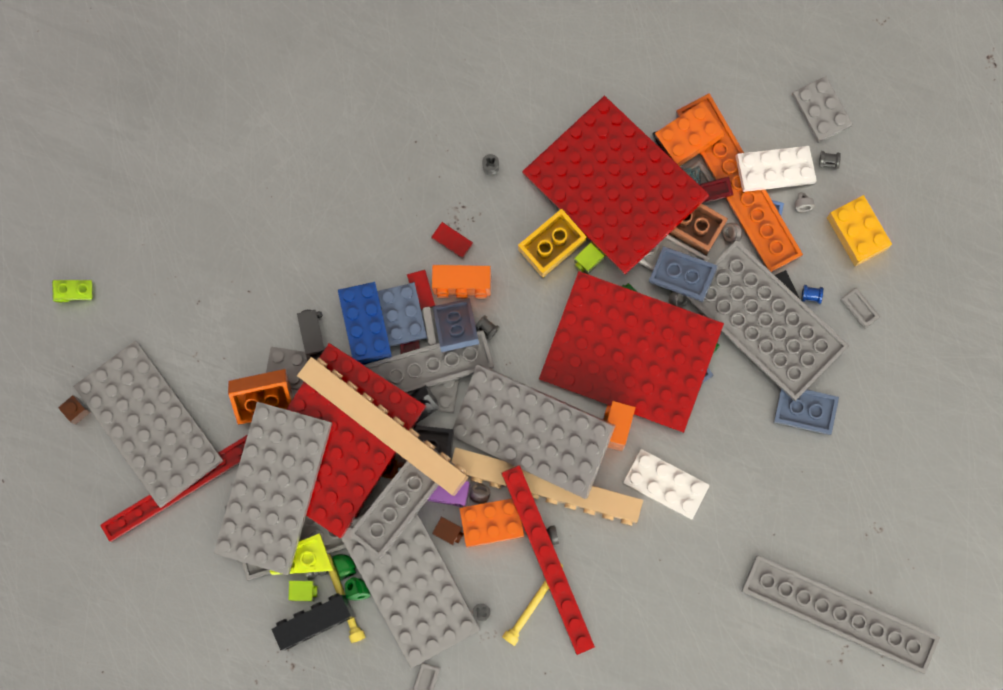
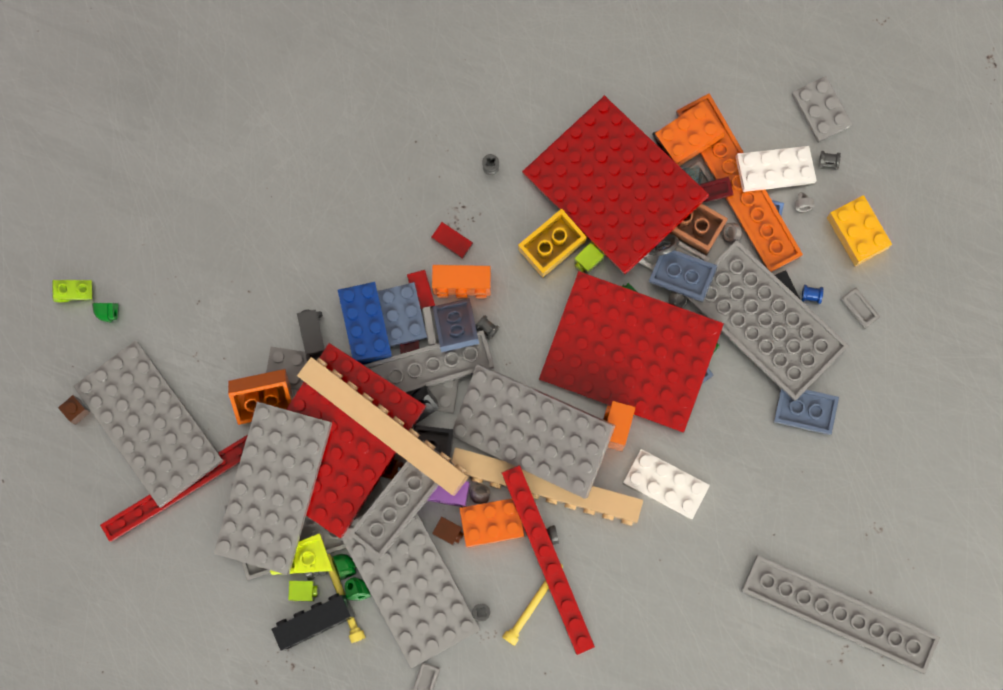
(105, 311): none -> green piece
(669, 239): none -> dark grey piece

